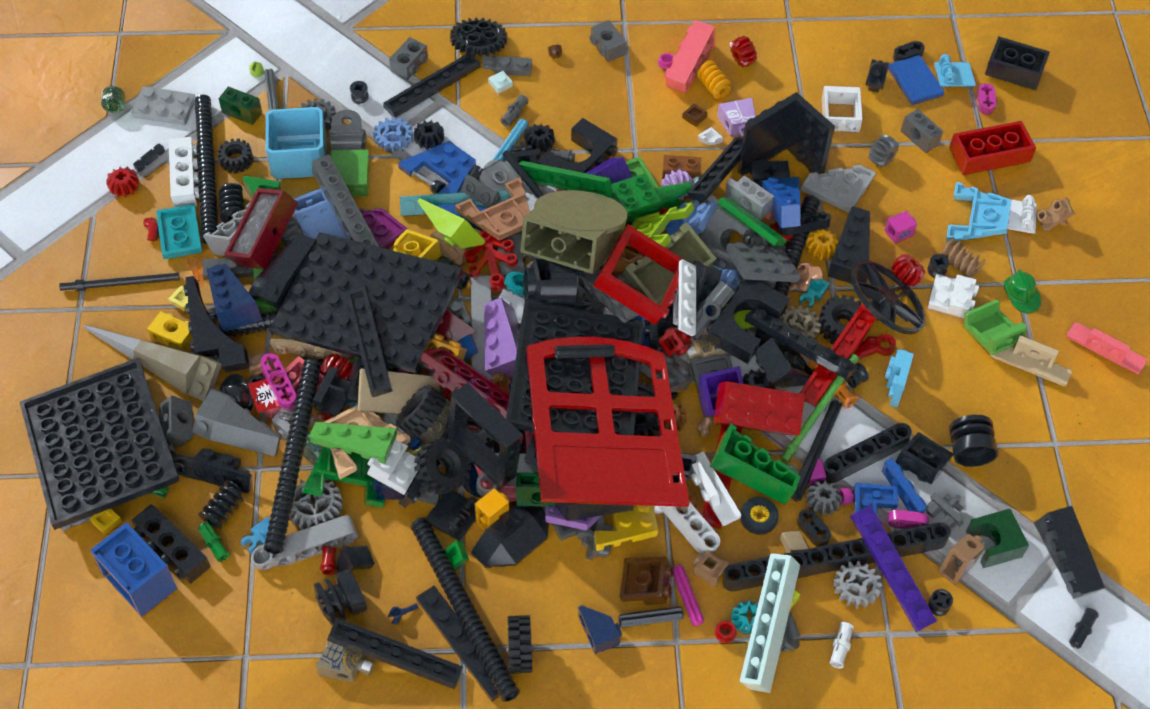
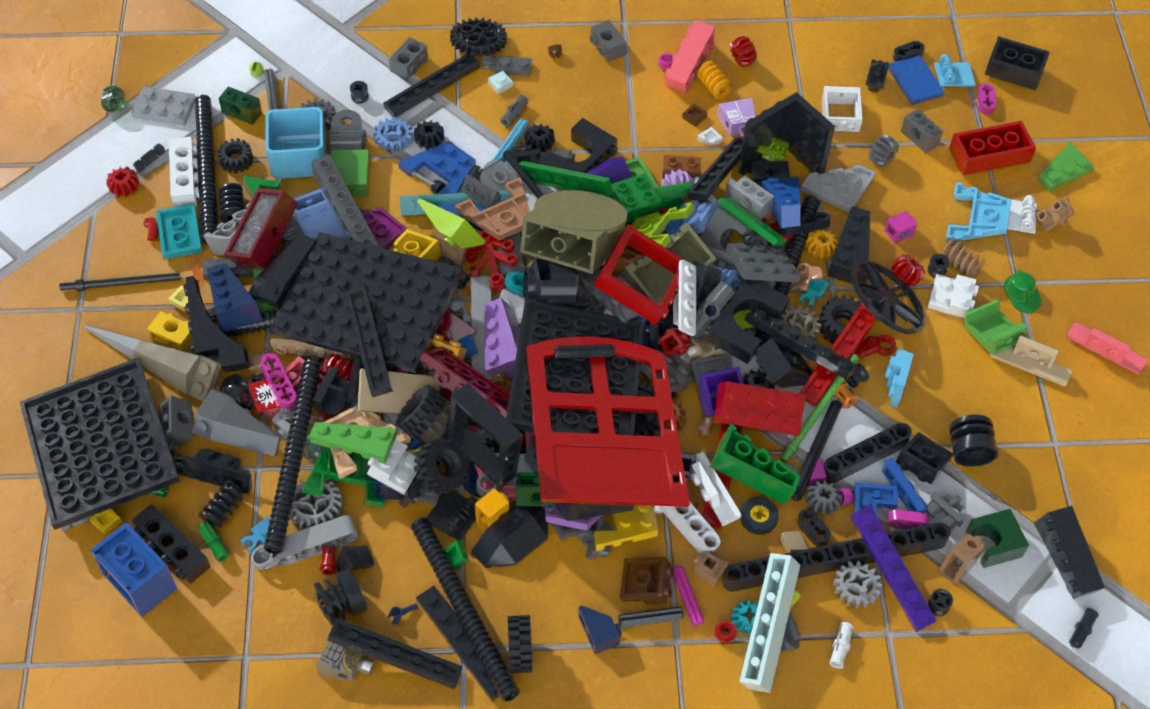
(777, 150): none -> clear neon green bracket
(1065, 168): none -> bright green wing

